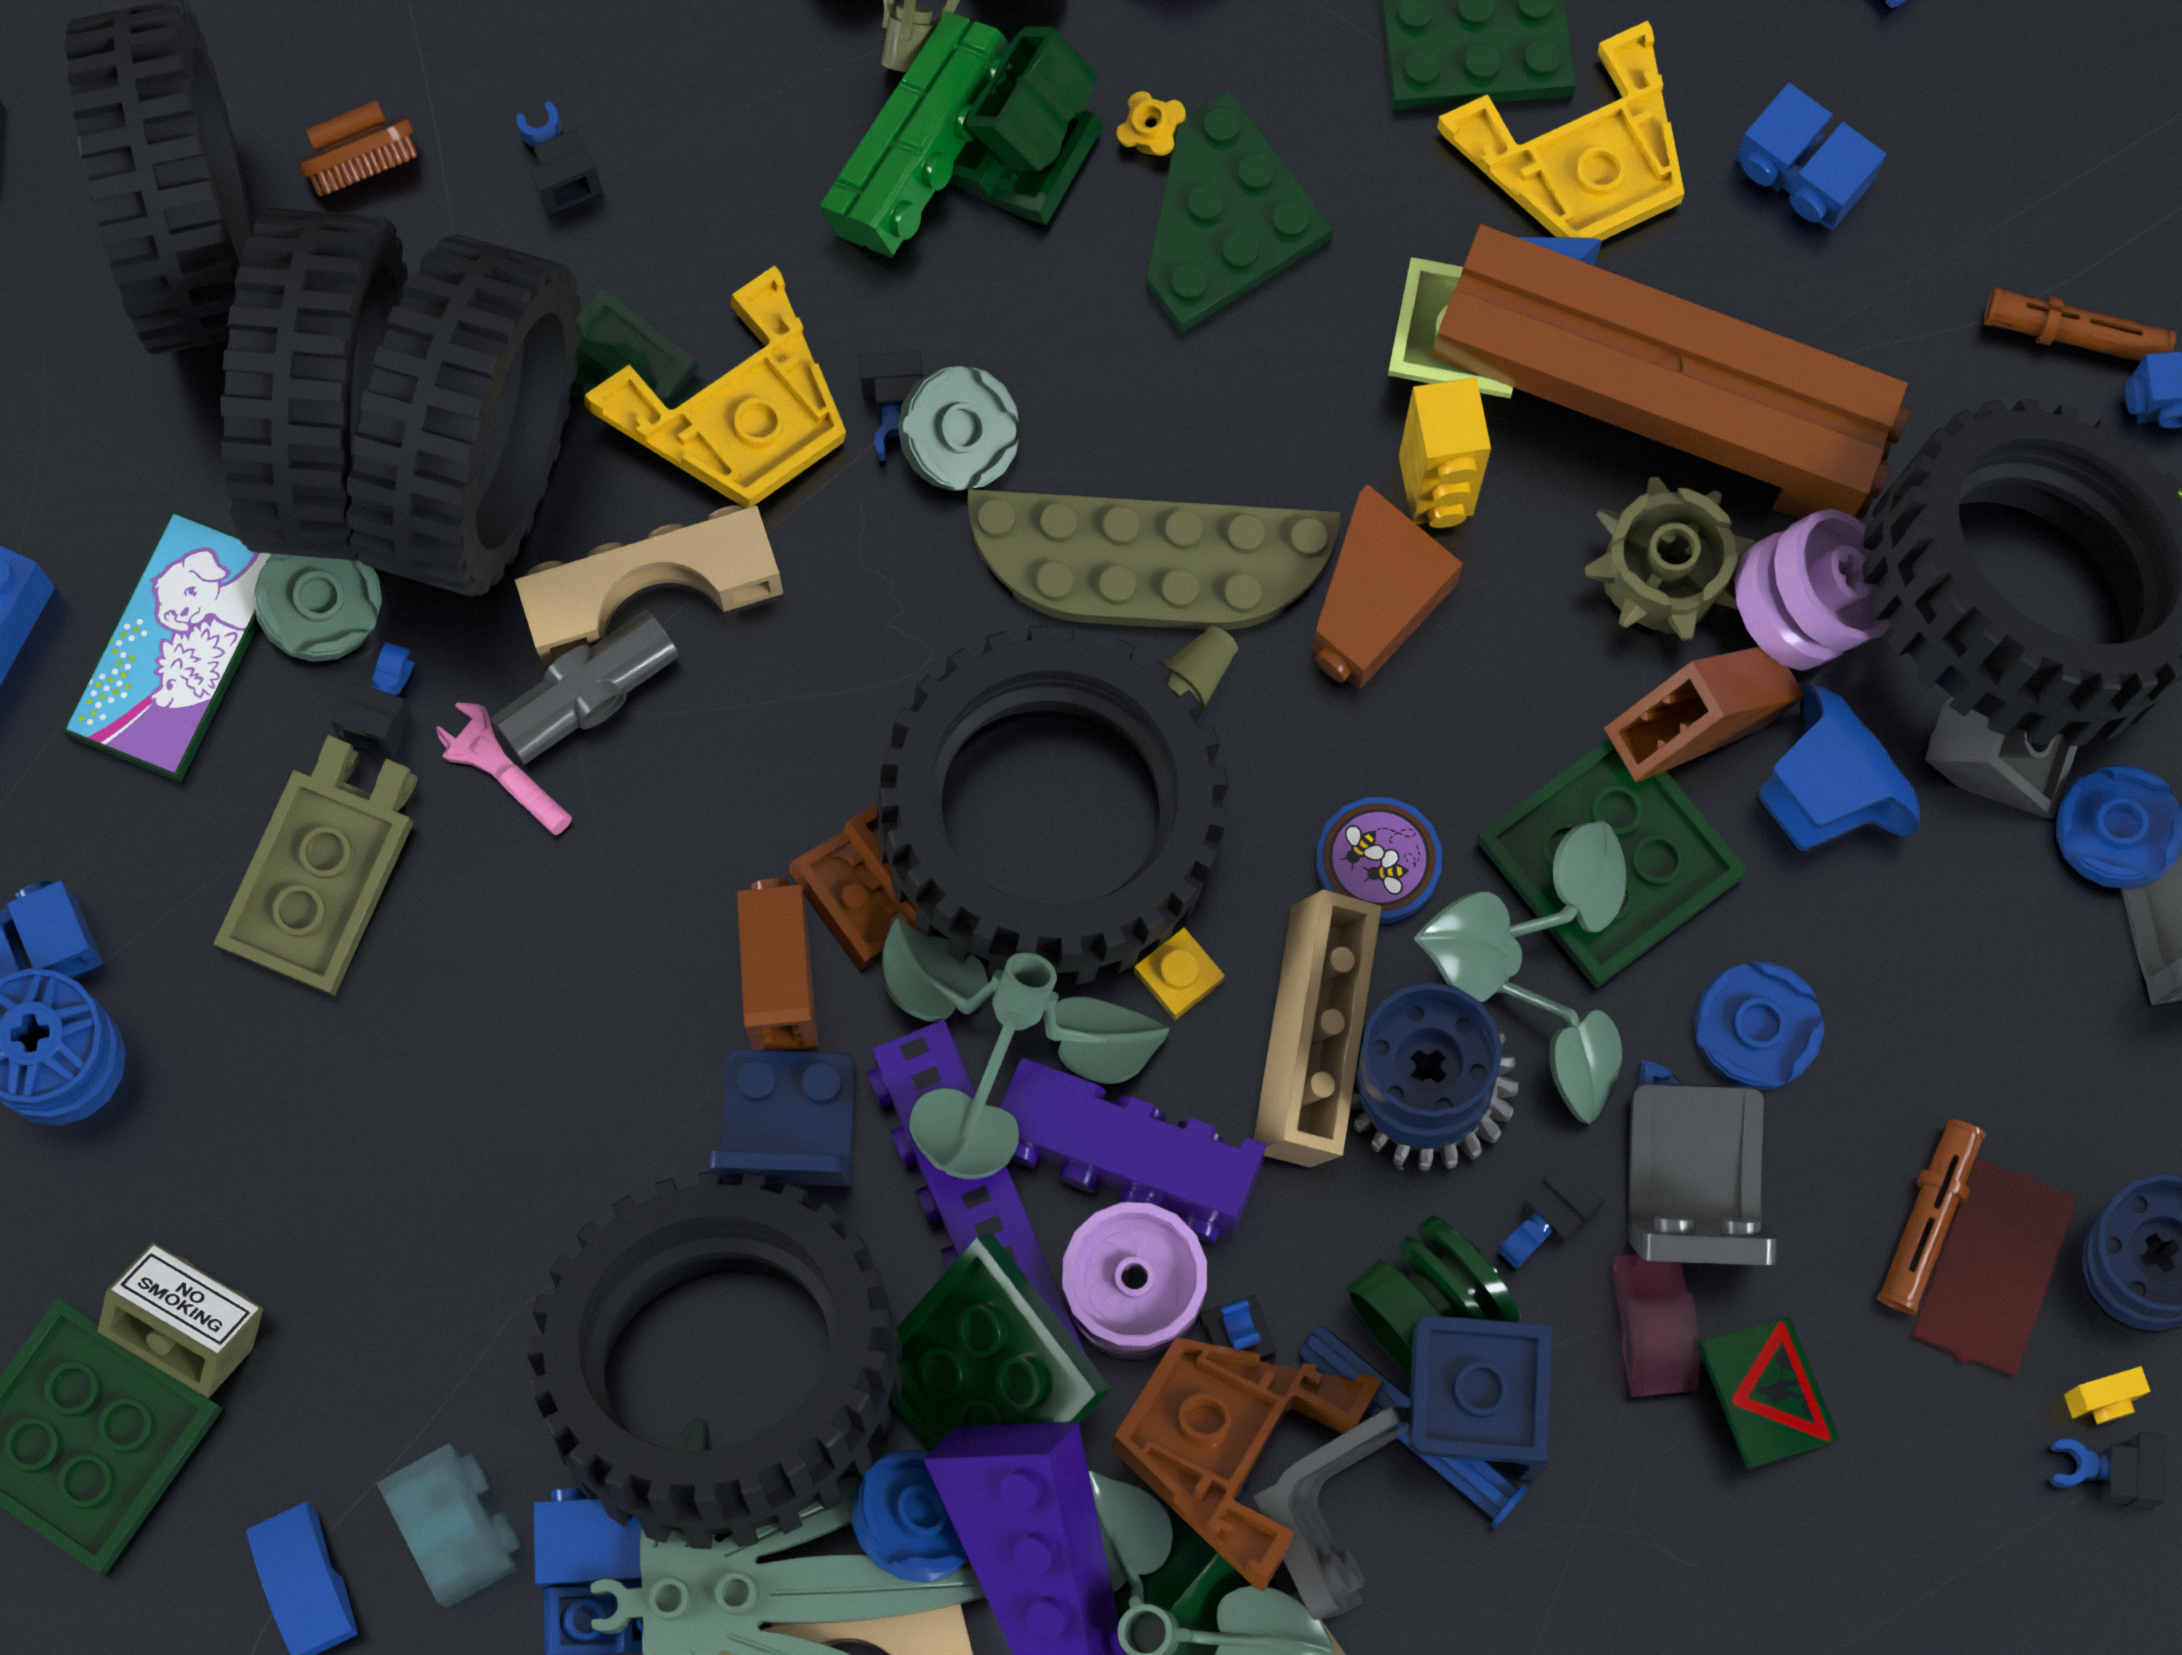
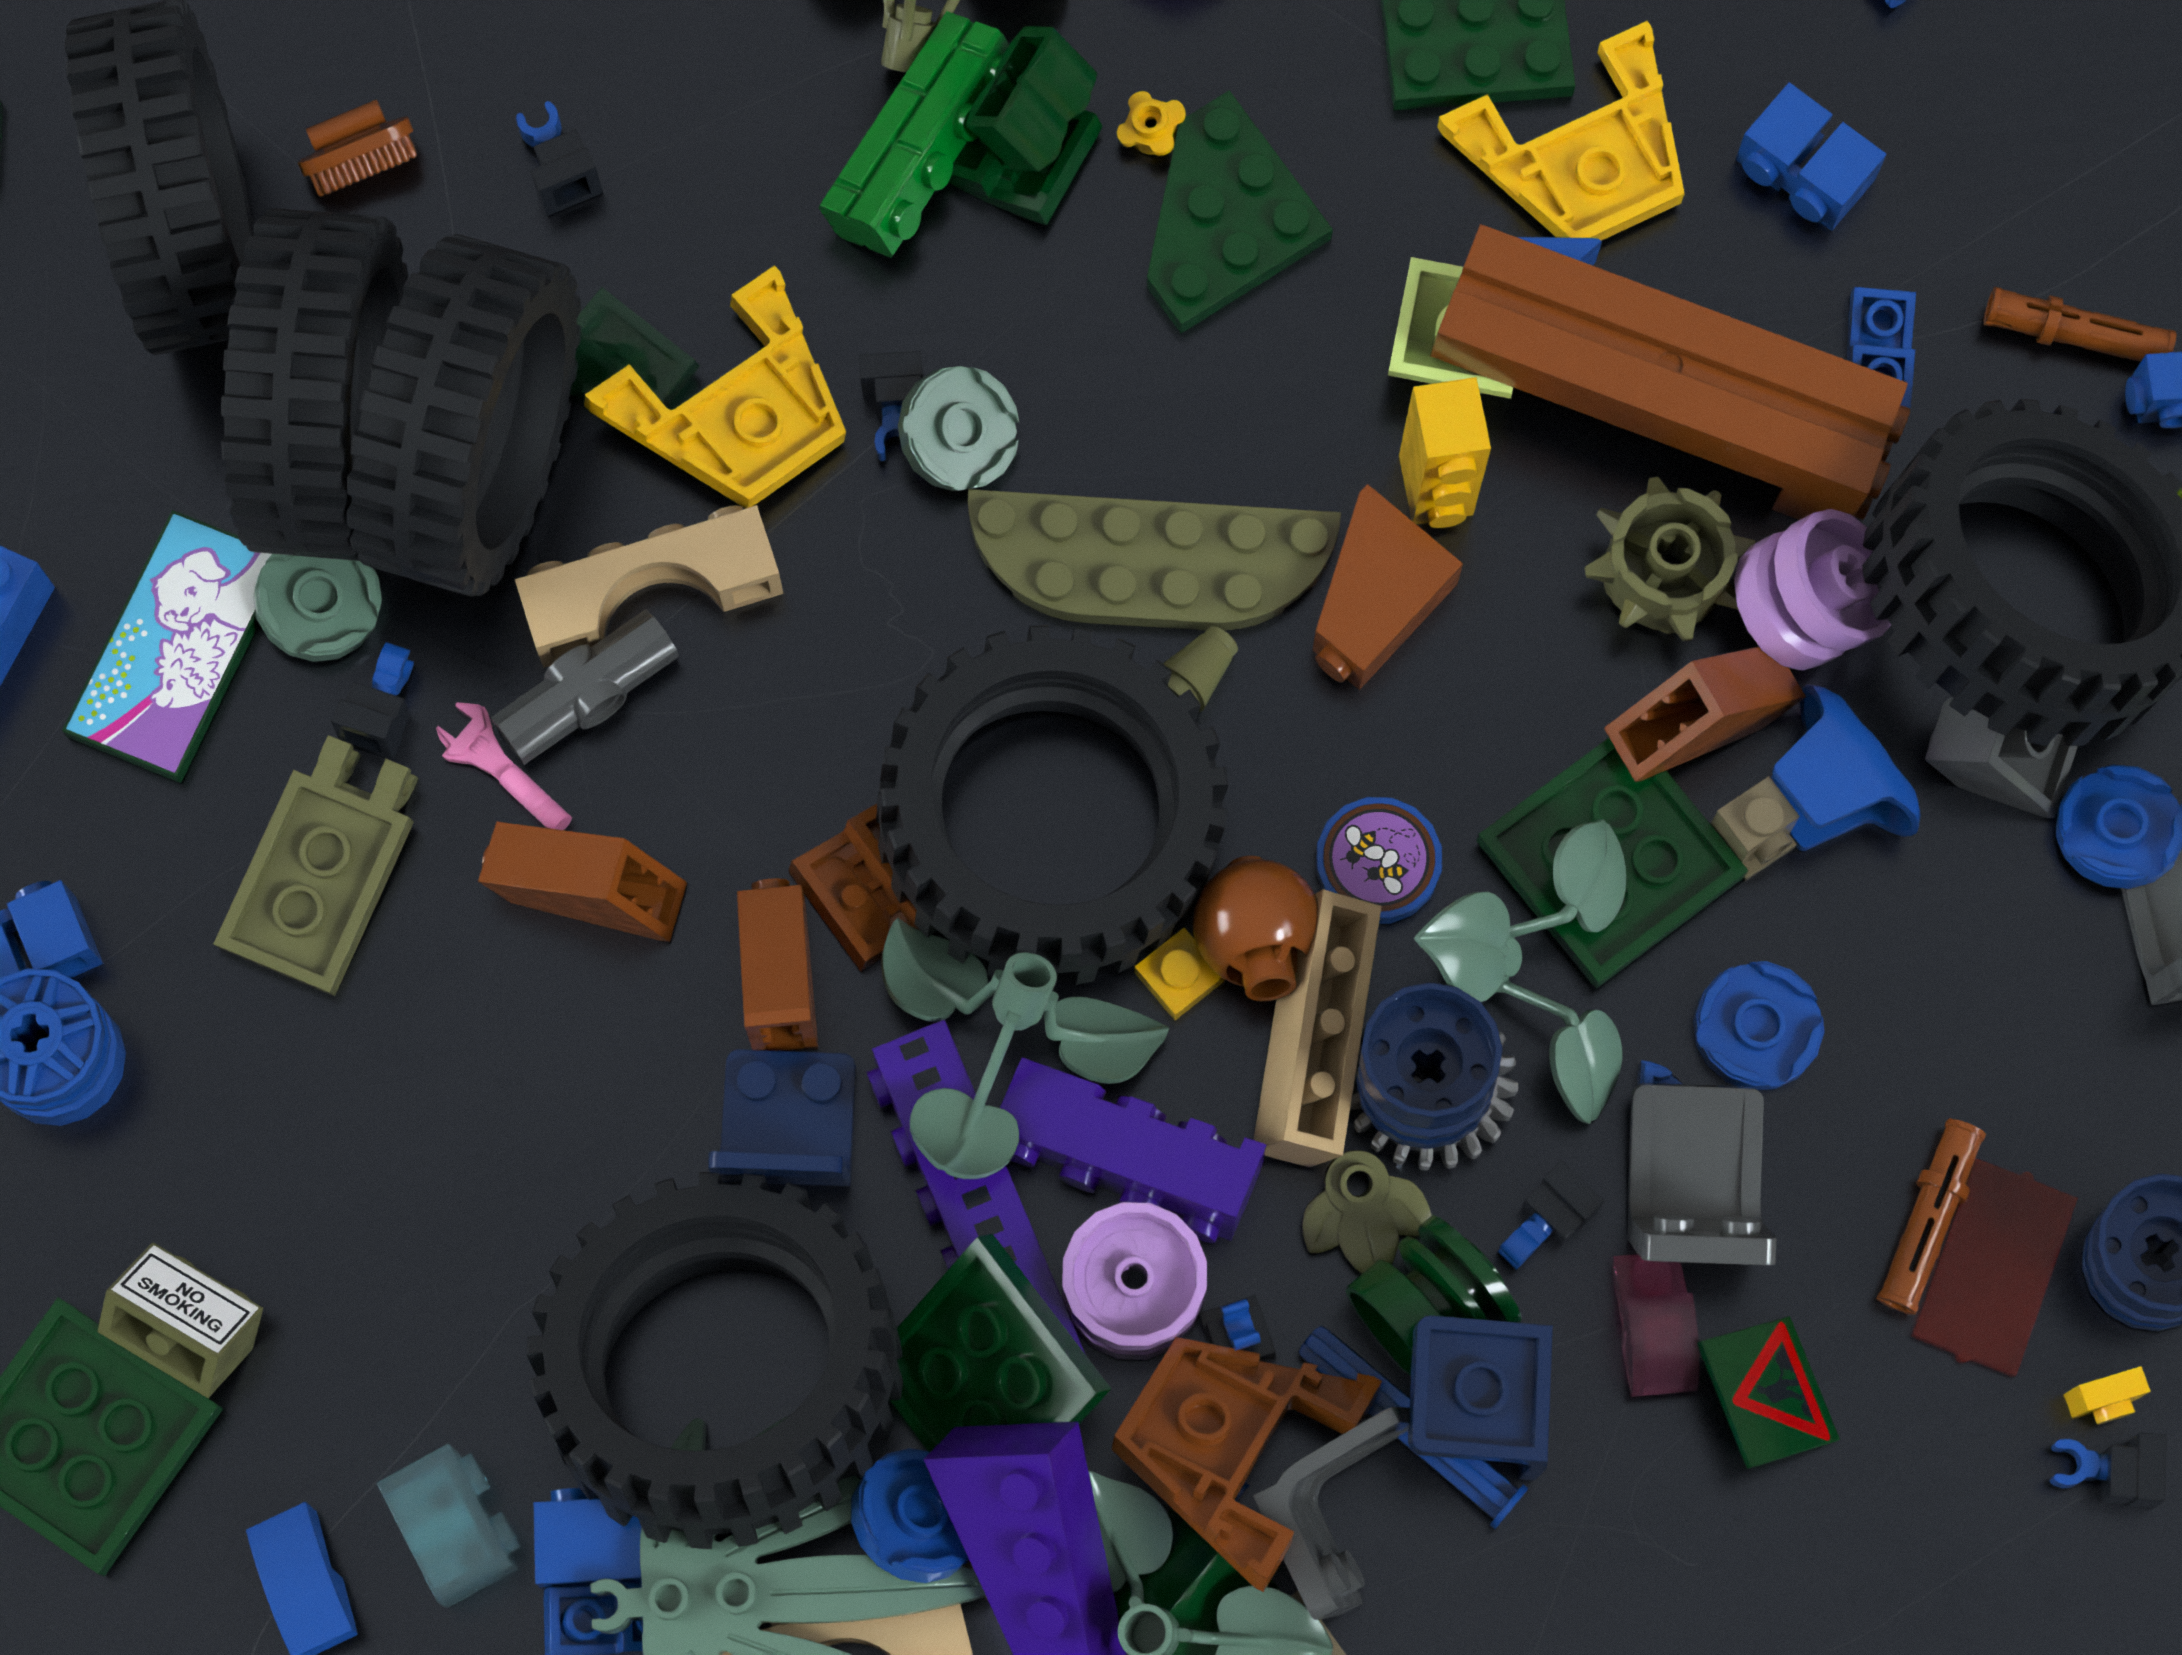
(583, 878): none -> dark orange slope
(1253, 923): none -> dark orange brick
(1366, 1223): none -> olive plate
(1757, 826): none -> dark tan brick
(1883, 333): none -> blue slope

